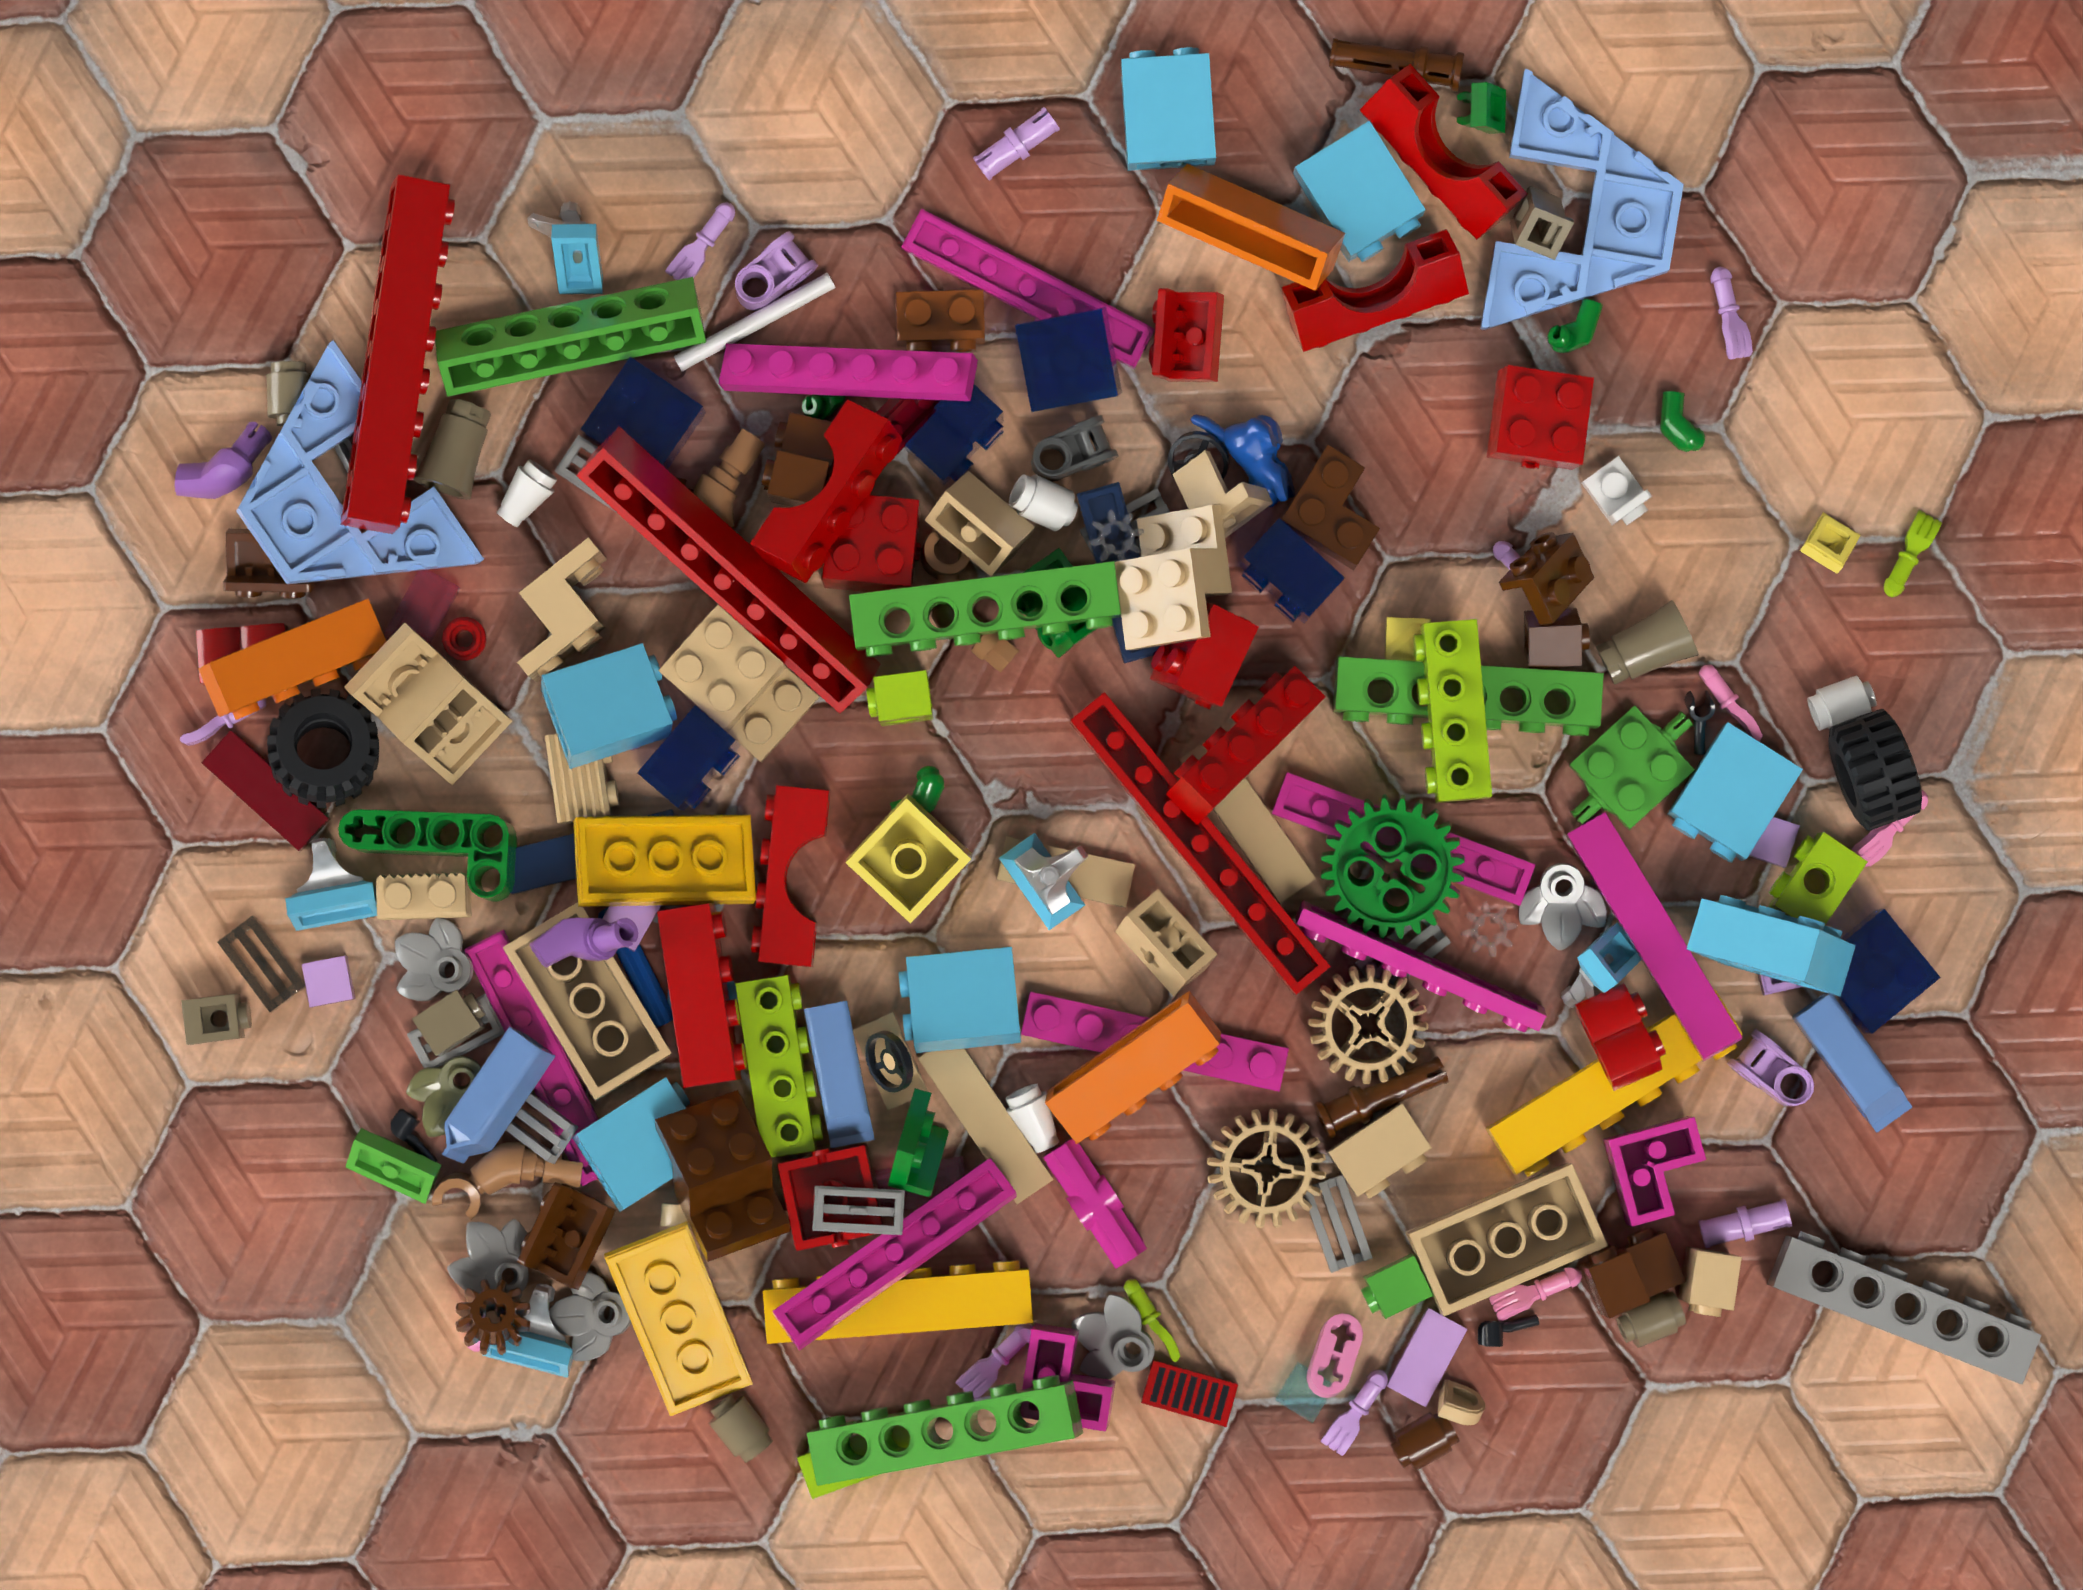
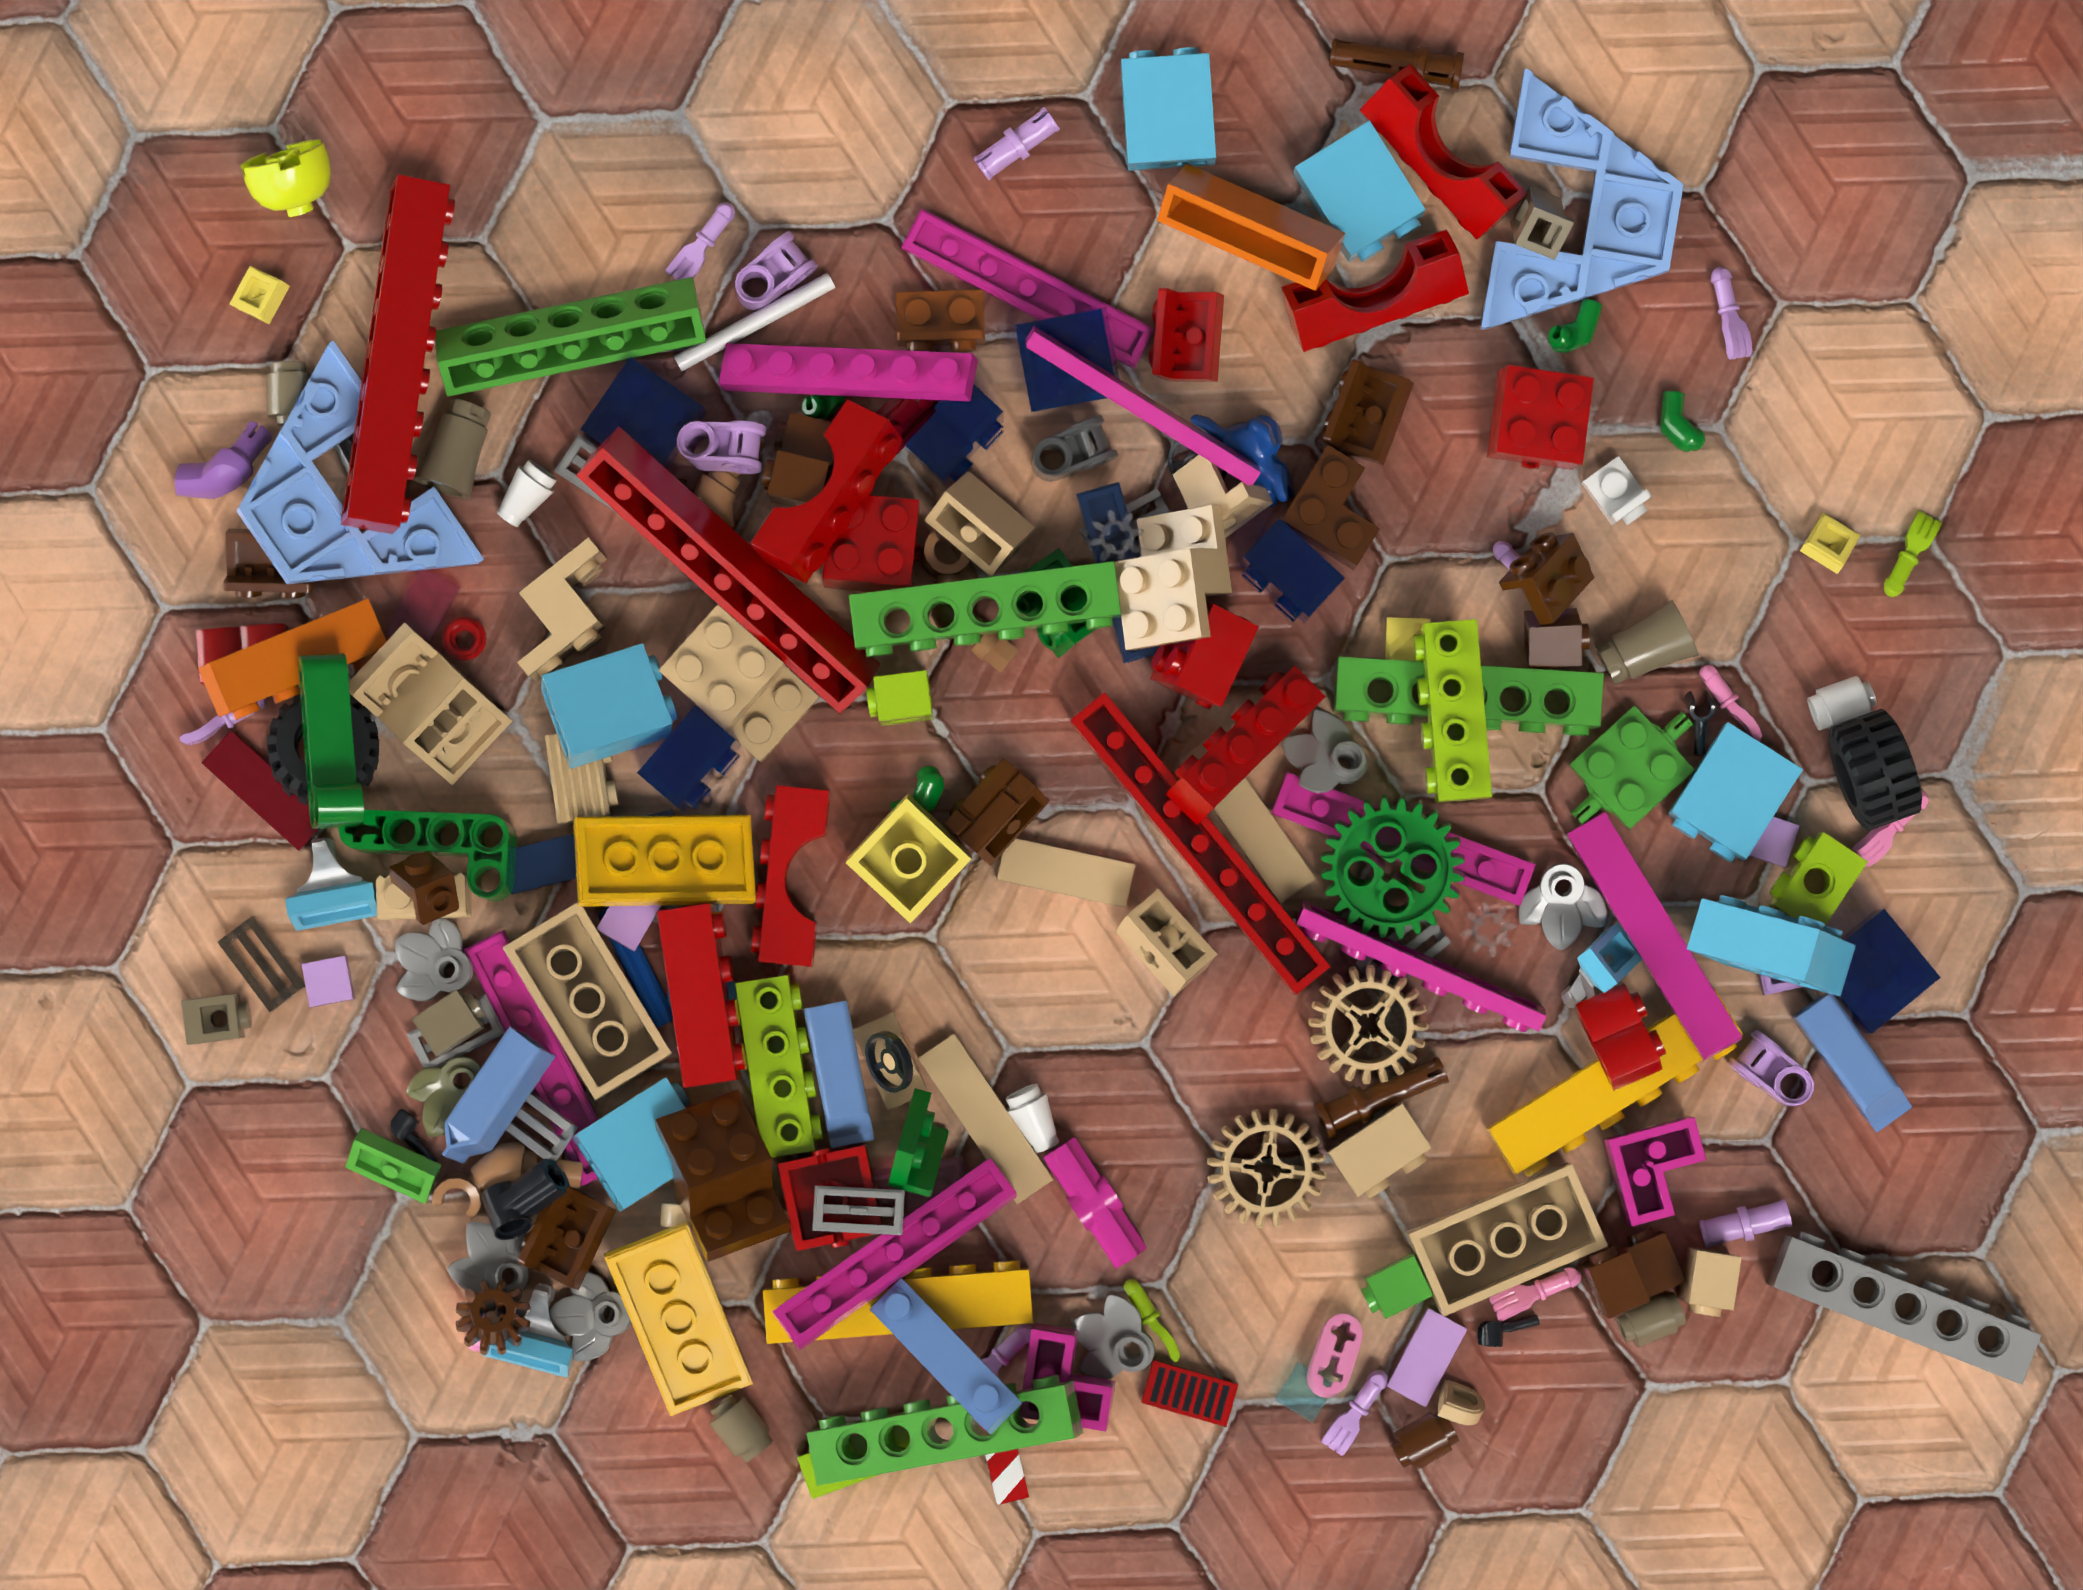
(259, 295): none -> light yellow tile
(289, 177): none -> neon yellow cylinder
(328, 742): none -> green beam
(427, 884): none -> reddish brown bracket
(515, 1202): none -> black piece
(574, 250): medium azure piece -> none
(585, 939): medium lavender arm -> none
(731, 448): none -> lavender piece
(946, 1356): none -> medium blue plate
(961, 1000): medium azure brick -> none
(996, 811): none -> reddish brown brick
(1007, 1476): none -> sticker
(1043, 502): white brick -> none
(1045, 878): piece -> none
(1100, 1027): dark pink plate -> none
(1134, 1068): orange brick -> none
(1142, 406): none -> dark pink tile
(1319, 754): none -> light grey plate
(1349, 1259): light grey tile -> none
(1366, 412): none -> reddish brown bracket
(1487, 108): green tile -> none

